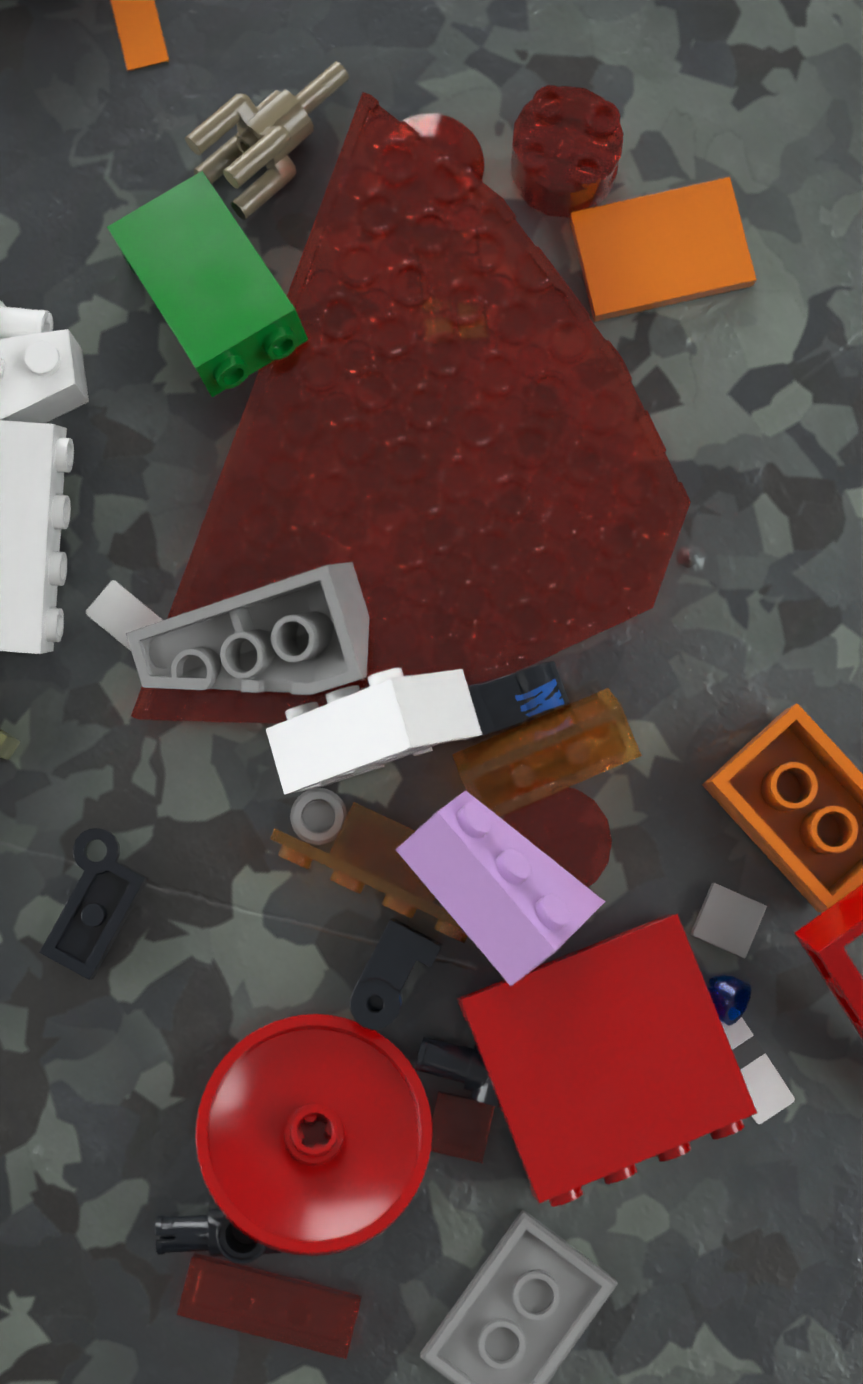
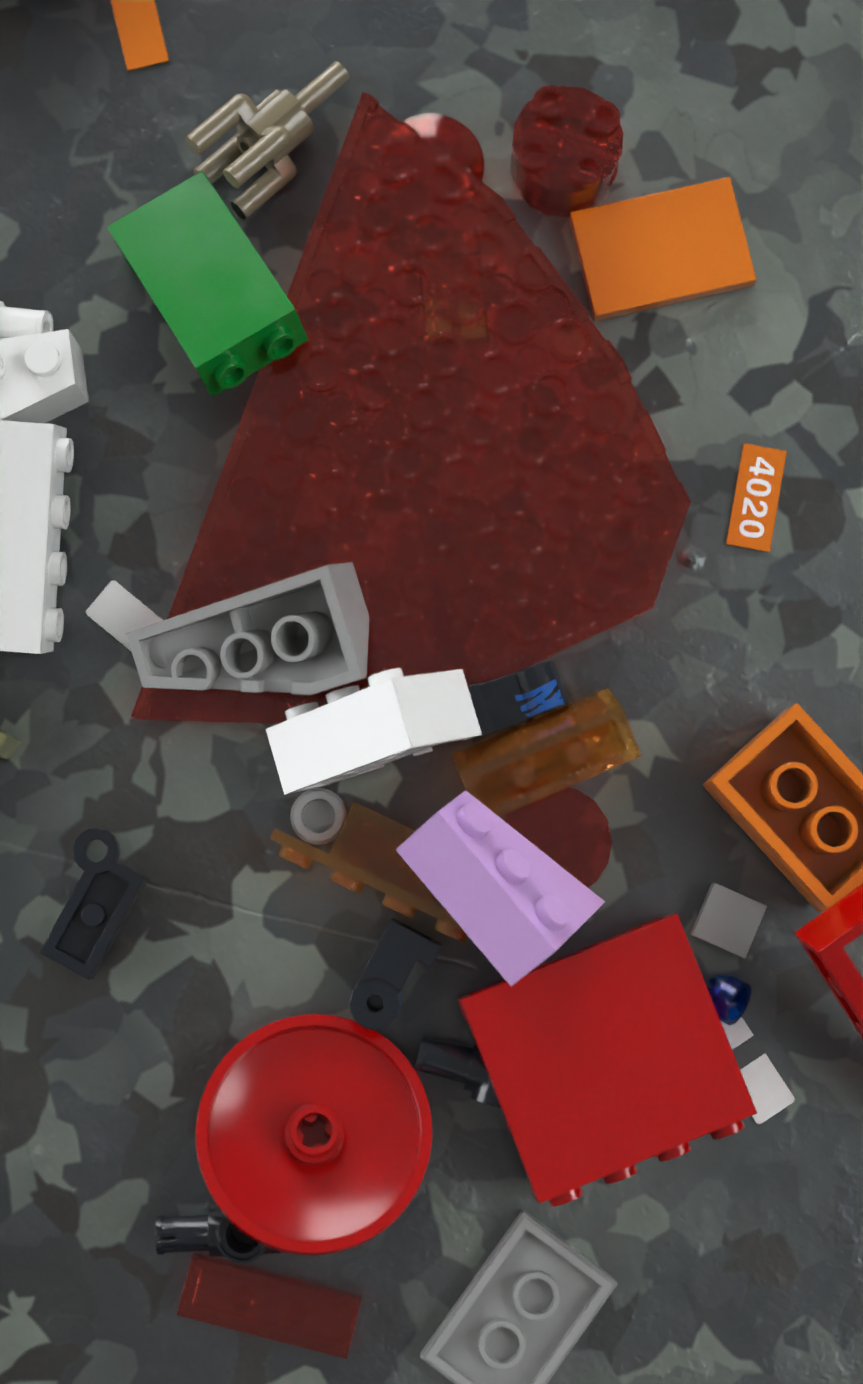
(460, 1126): clear red tile -> none
(756, 497): none -> orange sticker

